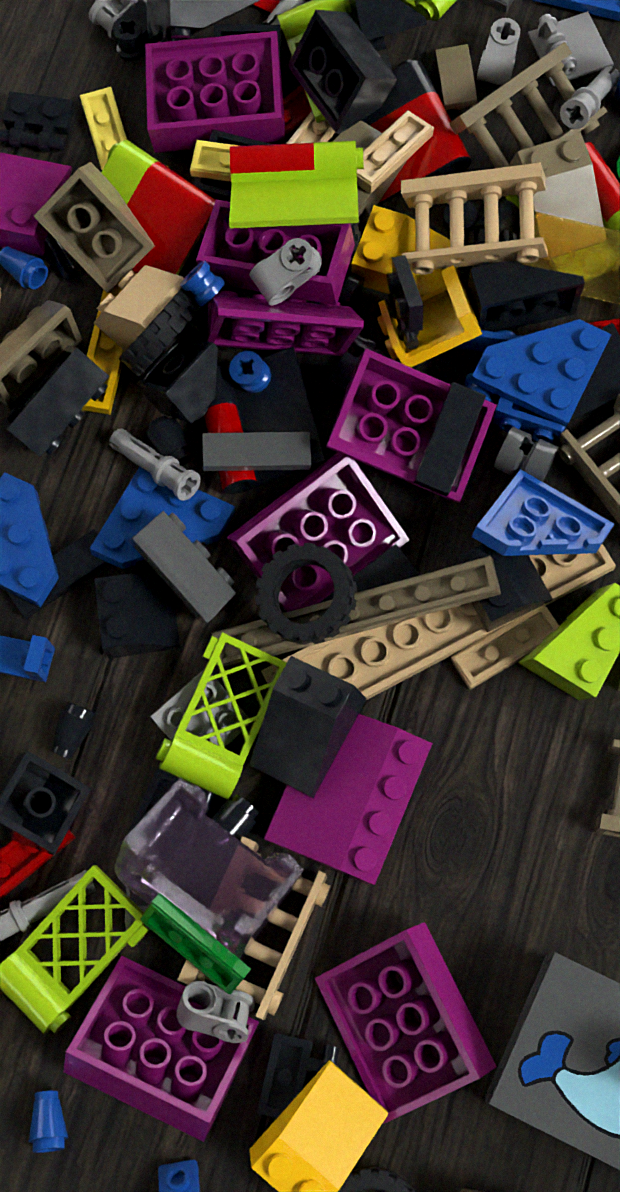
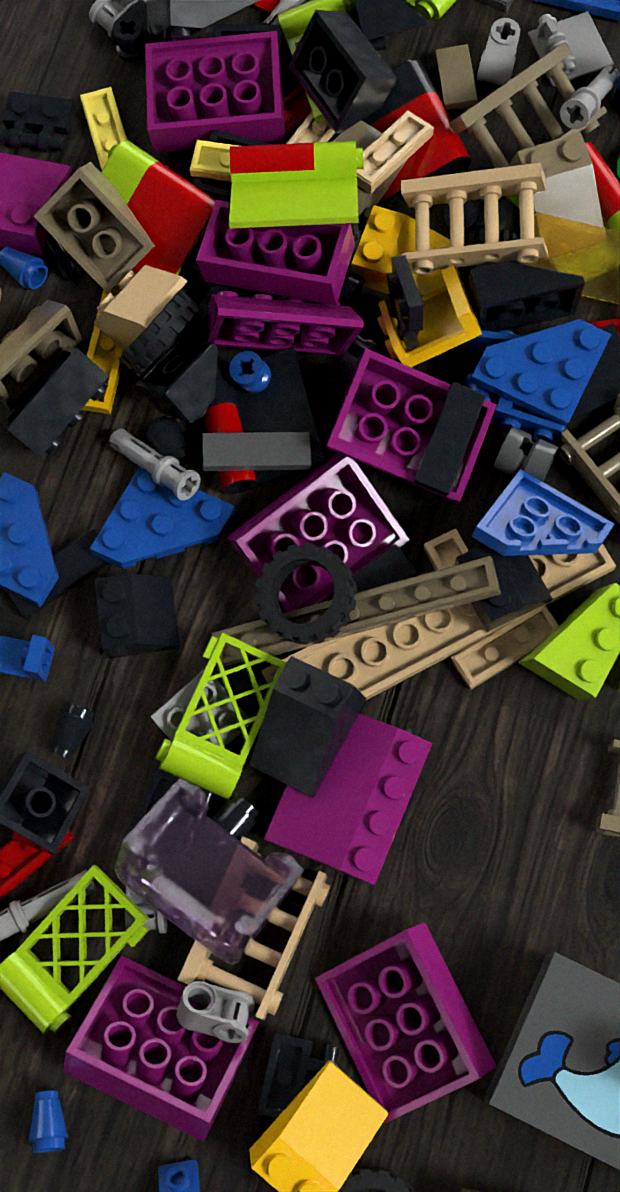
(184, 566): dark grey slope -> none
(195, 944): green tile -> none
(202, 283): blue wheel -> none
(281, 272): light grey piece -> none
(444, 549): none -> tan plate

